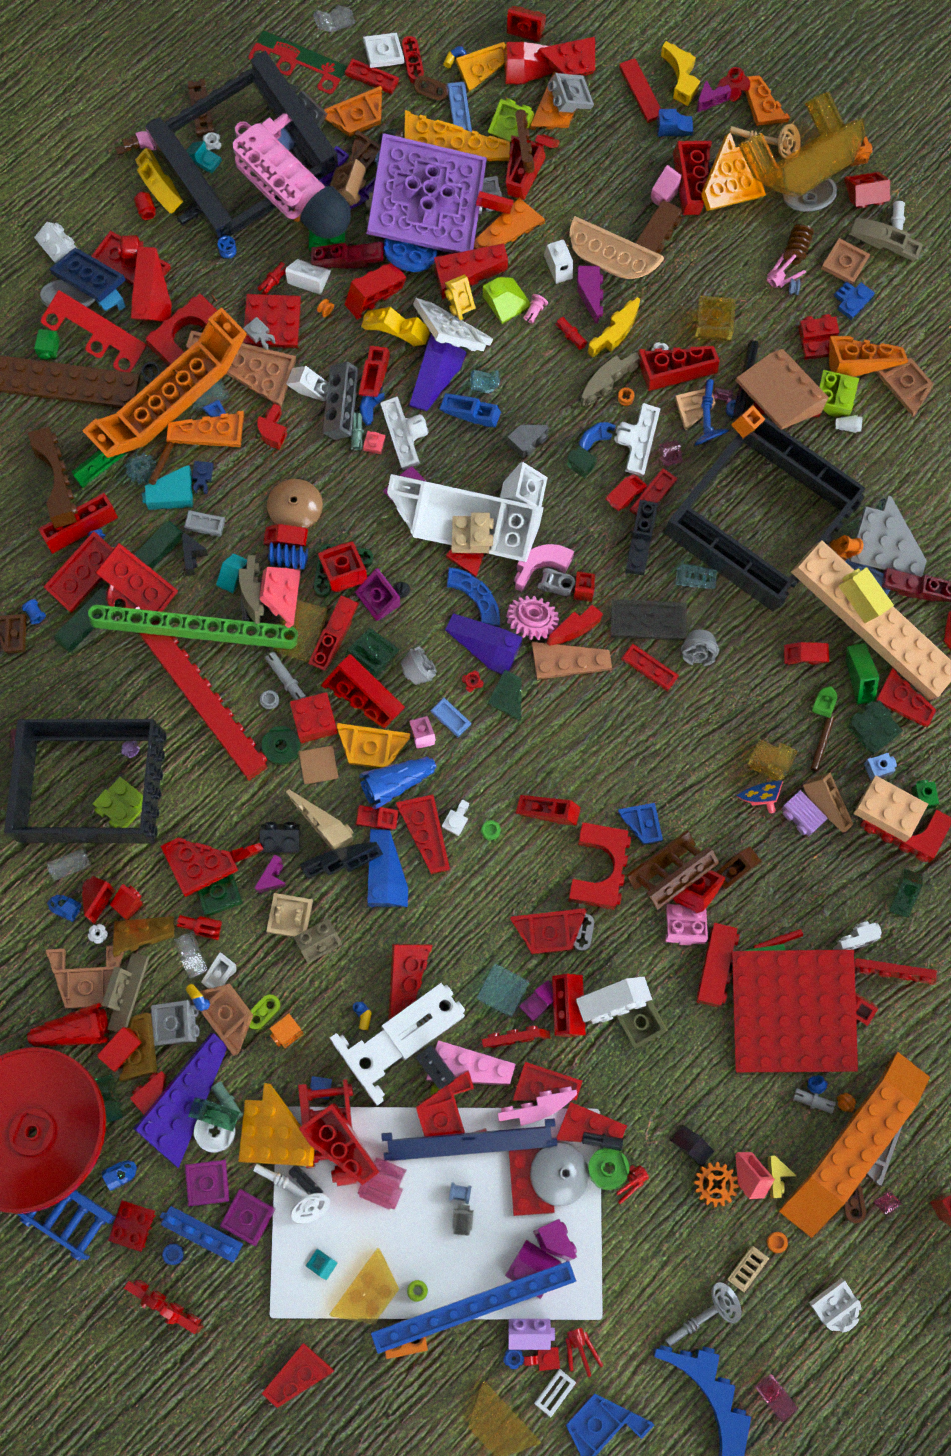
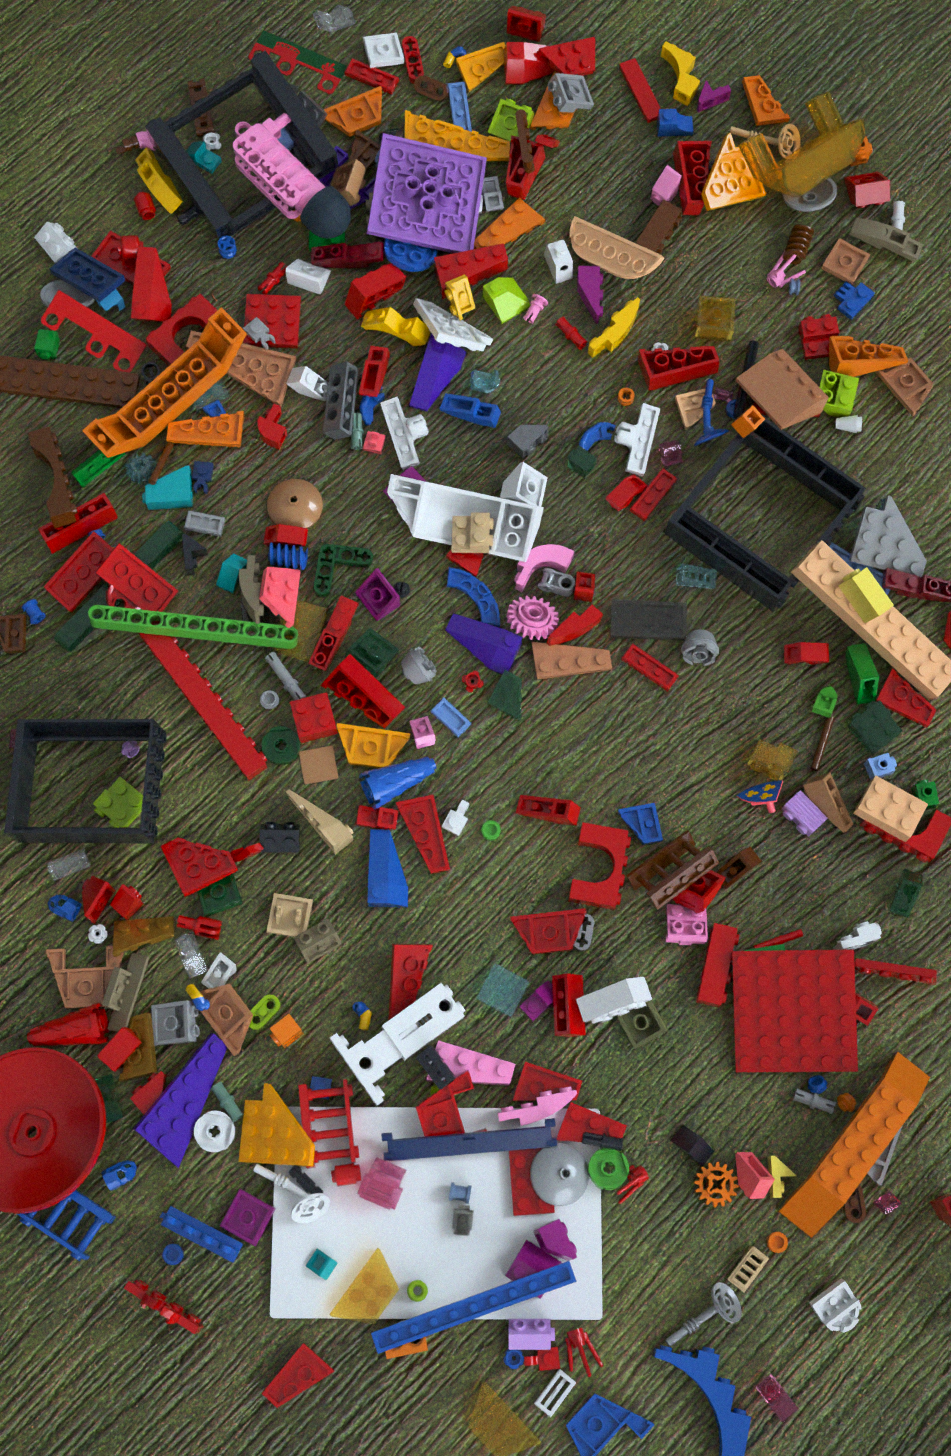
(132, 1226): red hinge -> none
(207, 1183): magenta tile -> none
(213, 1114): clear green arch -> none
(268, 881): magenta slope -> none
(325, 307): orange bush -> none
(337, 1141): red wedge -> none
(343, 566): red slope -> none
(346, 857): black slope -> none
(494, 202): red tile -> none
(512, 1036): red wing -> none
(604, 378): dark tan slope -> none
(641, 537): black slope -> none
(737, 84): red plate -> none
(846, 547): orange piece -> none

